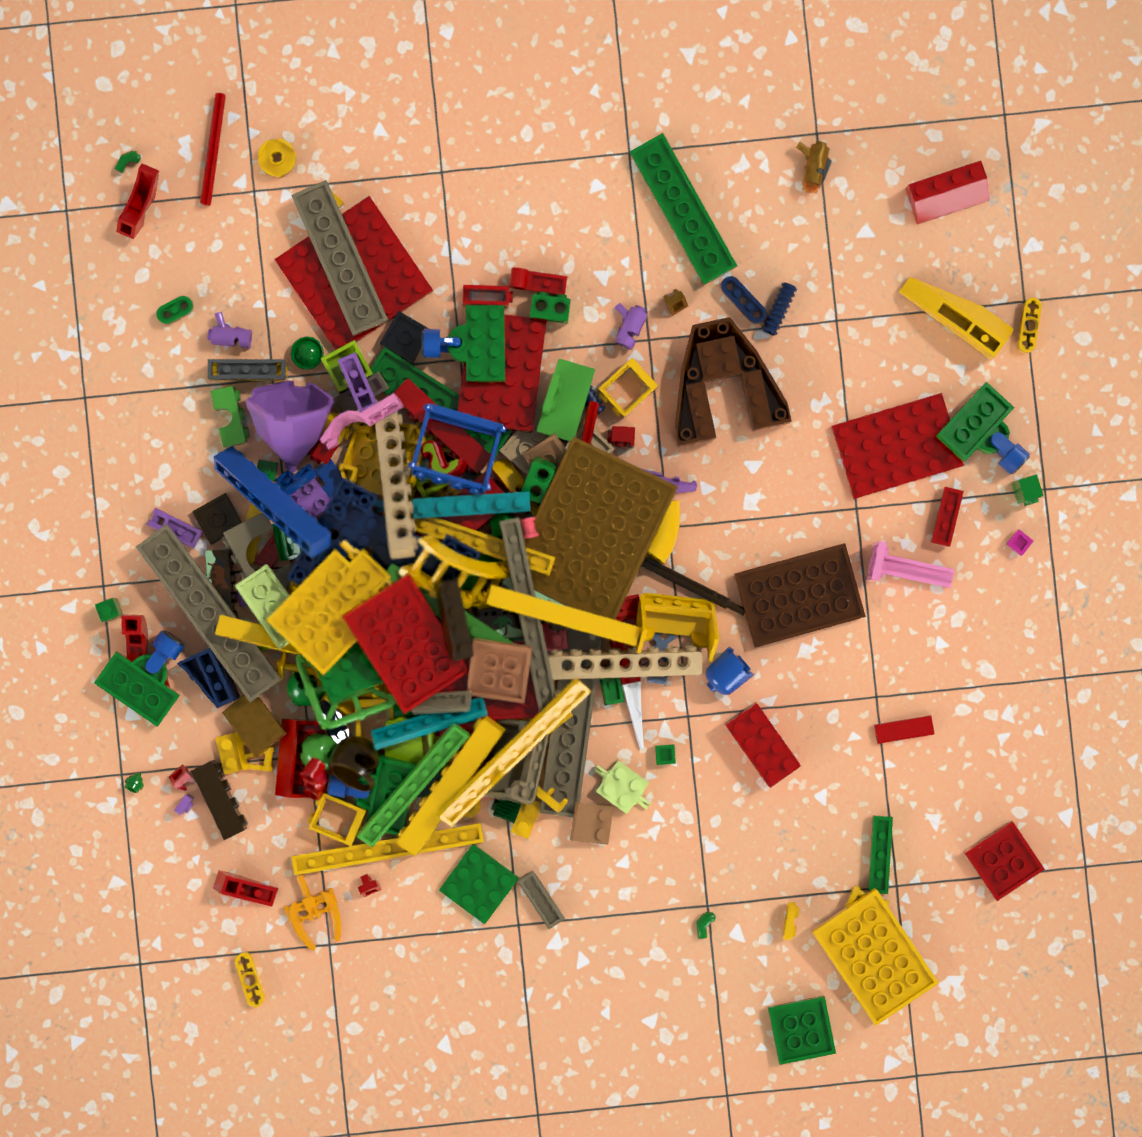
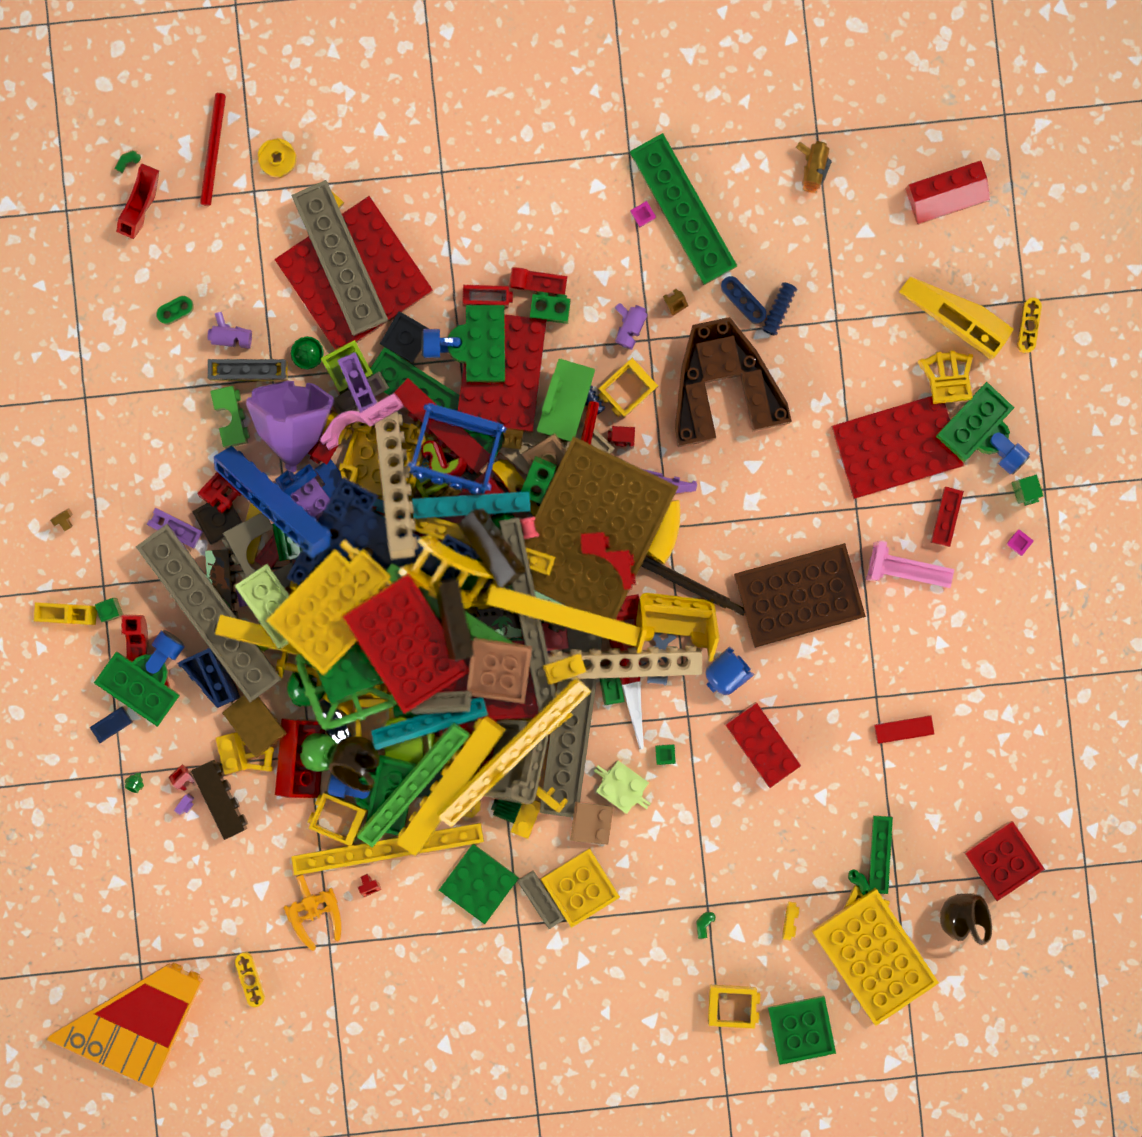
(63, 519): none -> pearl gold tile
(65, 613): none -> yellow slope
(111, 724): none -> dark blue tile
(136, 1026): none -> slope
(214, 491): none -> red plate
(244, 888): red slope -> none
(268, 468): green plate -> none
(314, 778): red piece -> none
(492, 547): none -> dark brown brick
(512, 438): none -> pearl gold tile
(564, 668): none -> yellow plate
(580, 887): none -> yellow plate
(622, 560): none -> red arch
(643, 214): none -> dark pink plate
(713, 1006): none -> yellow window
(859, 880): none -> green arm
(948, 388): none -> yellow plate
(962, 913): none -> dark brown piece

